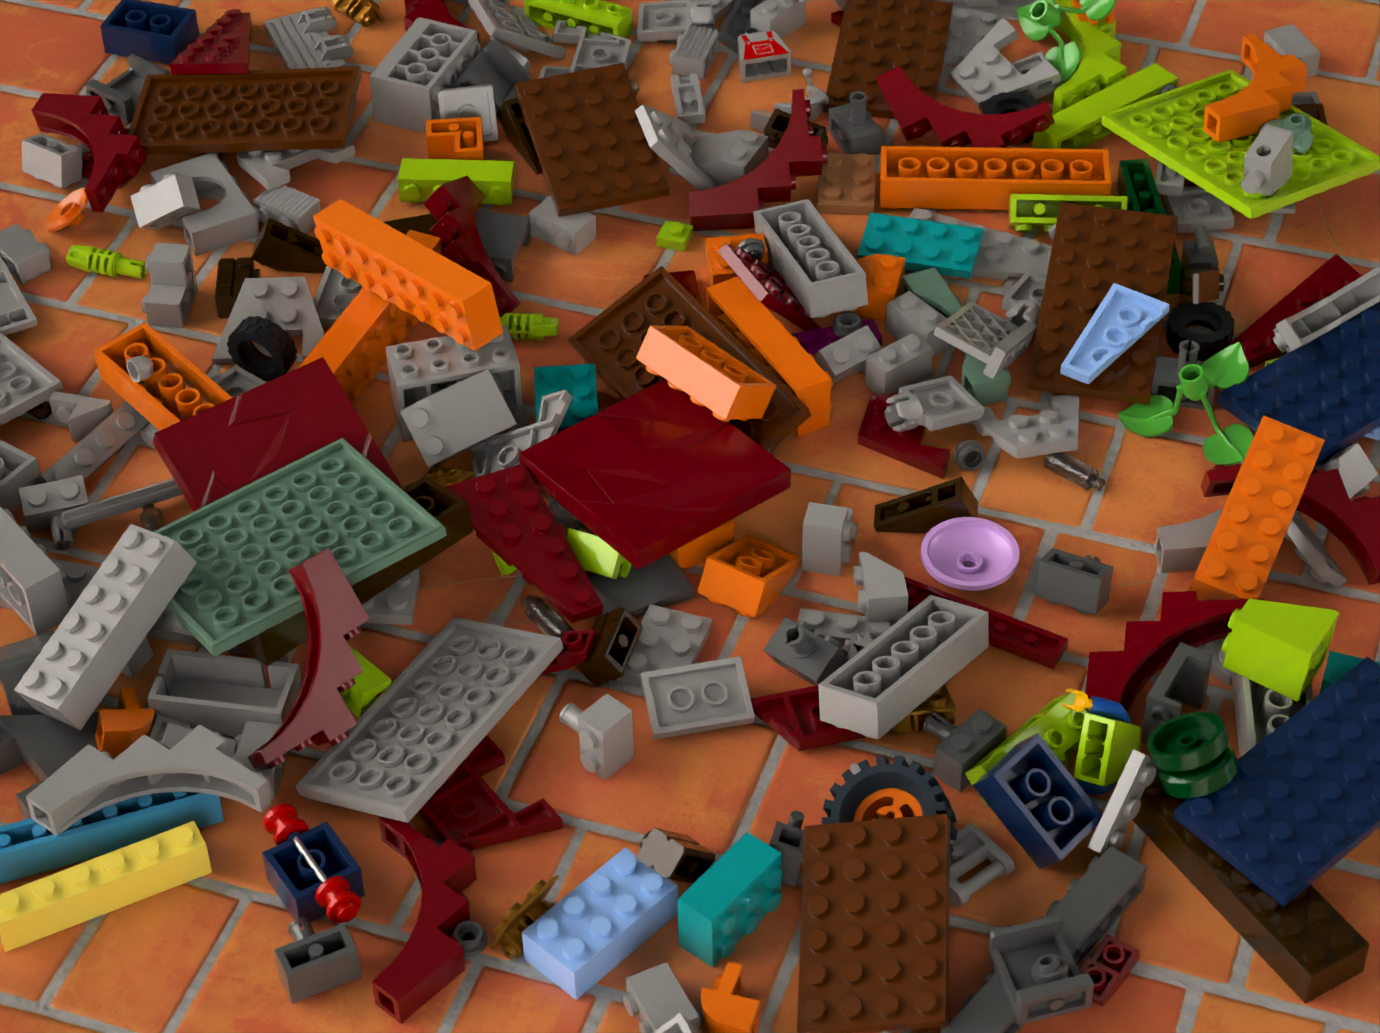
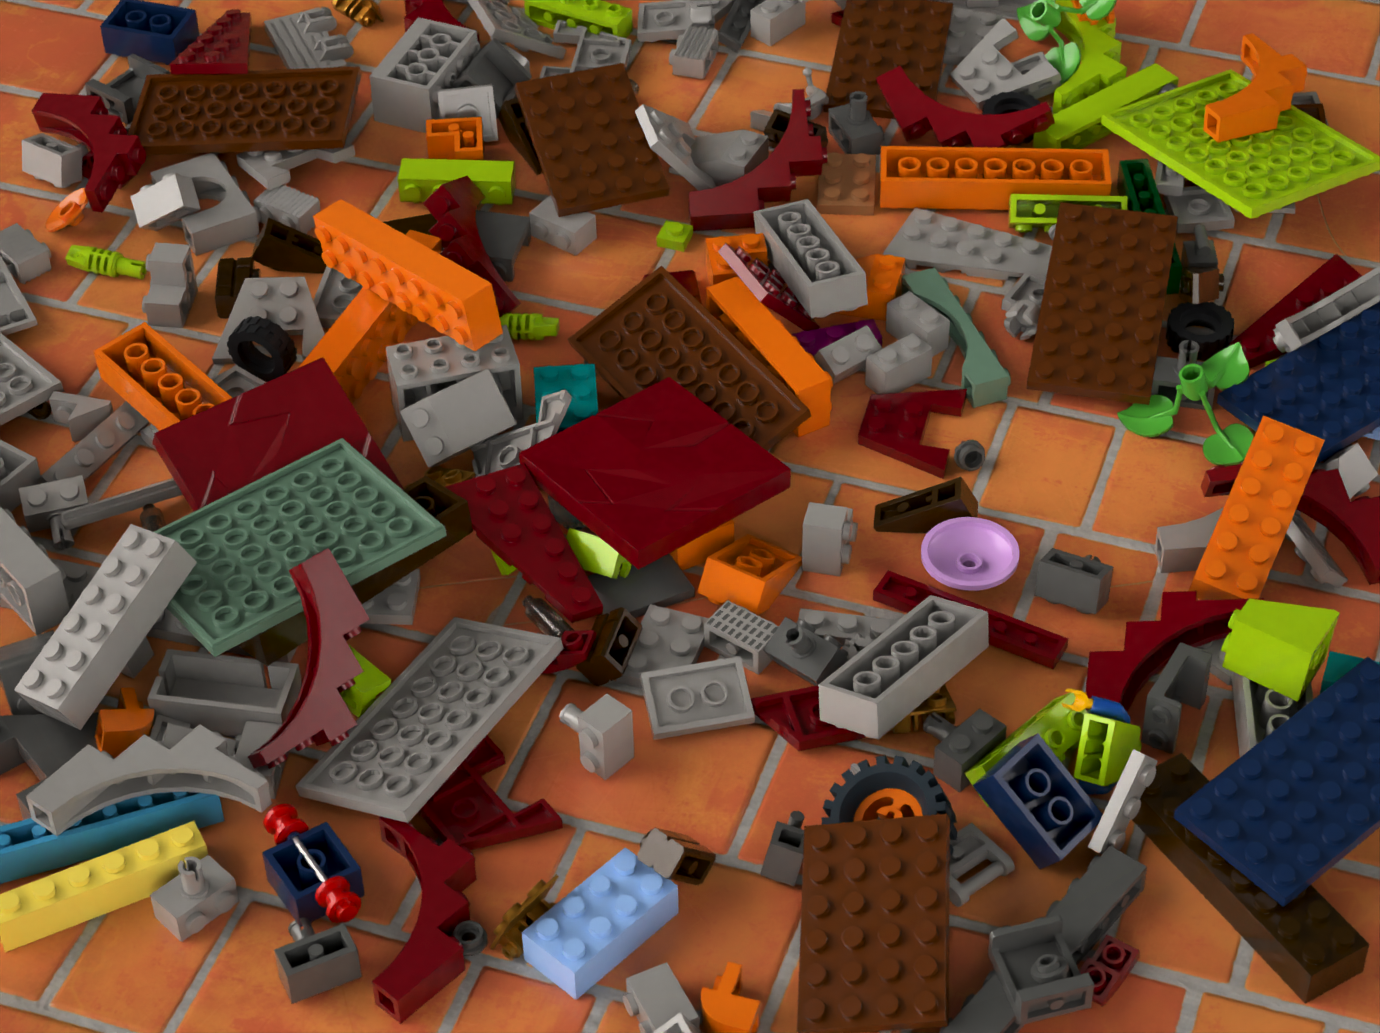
(139, 368): light grey hinge -> none
(194, 896): none -> light grey brick
(688, 98): light grey plate -> none
(705, 373): orange brick -> none
(730, 899): teal brick -> none
(738, 632): none -> light grey brick
(753, 247): dark grey plate -> none
(762, 56): light grey torso -> none
(846, 324): dark grey plate -> none
(882, 589): light grey slope -> none
(923, 244): teal plate -> none
(933, 405): light grey plate -> none
(986, 337): light grey fence -> none
(1036, 434): light grey wing -> none
(1074, 470): clear smoke cylinder -> none
(1112, 330): light blue wing -> none
(1193, 755): dark green wheel -> none
(1268, 161): light grey torso -> none
(1292, 41): light grey brick -> none
(1300, 126): sand green plate -> none

